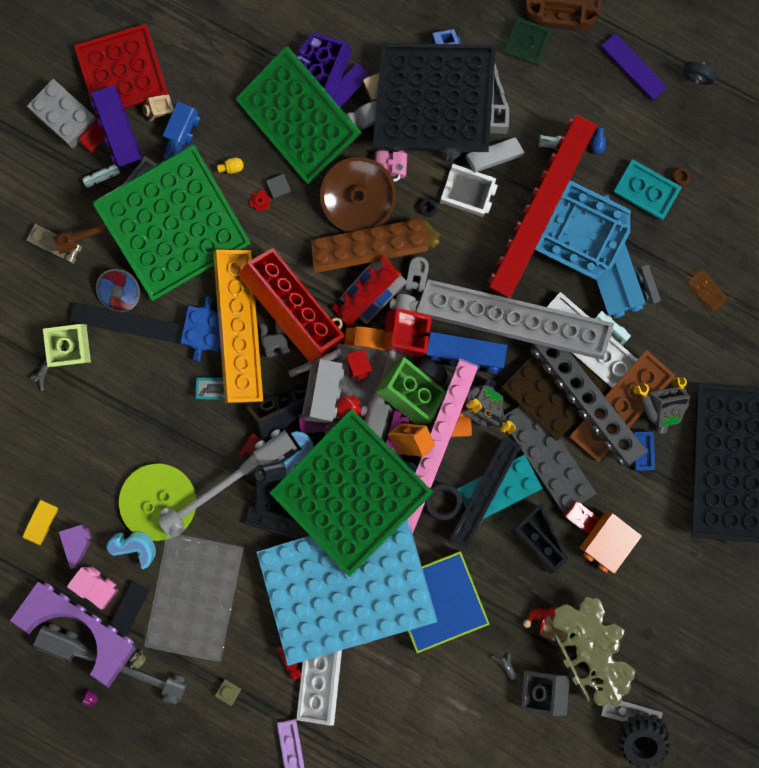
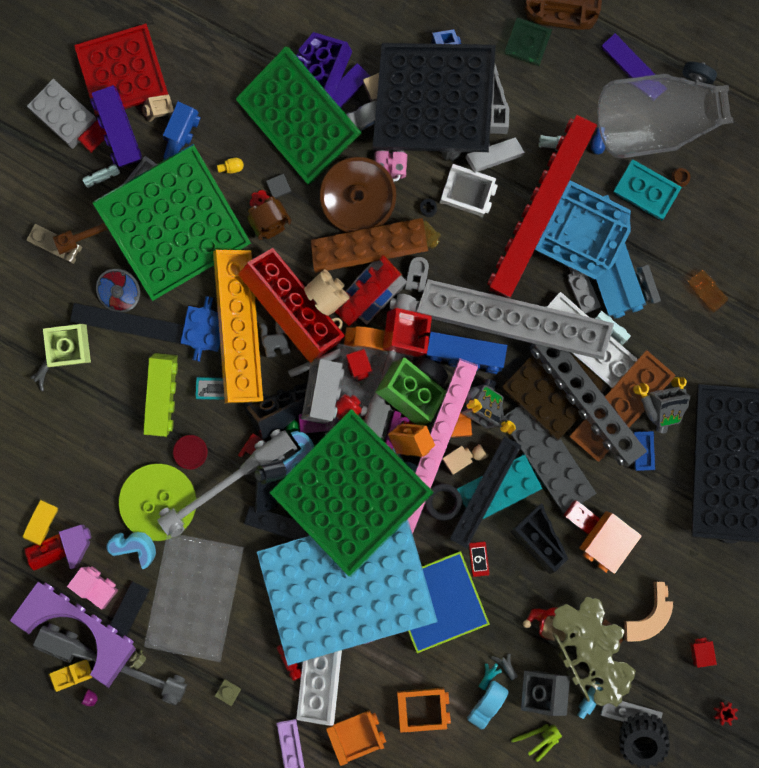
(49, 552): none -> red slope
(70, 675): none -> yellow slope
(159, 396): none -> lime wedge
(190, 452): none -> dark red piece
(268, 218): none -> reddish brown brick
(292, 427): none -> green hinge
(326, 293): none -> tan brick
(356, 737): none -> orange panel
(445, 716): none -> orange window
(458, 459): none -> tan brick
(479, 453): none -> tan hinge
(479, 559): none -> sticker
(488, 705): none -> medium azure animal
(489, 674): none -> teal bar
(551, 736): none -> lime plant
(583, 291): none -> light grey hinge
(587, 707): none -> medium azure cylinder
(655, 621): none -> light nougat arch
(658, 114): none -> clear windscreen
(703, 653): none -> red brick
(728, 719): none -> red gear

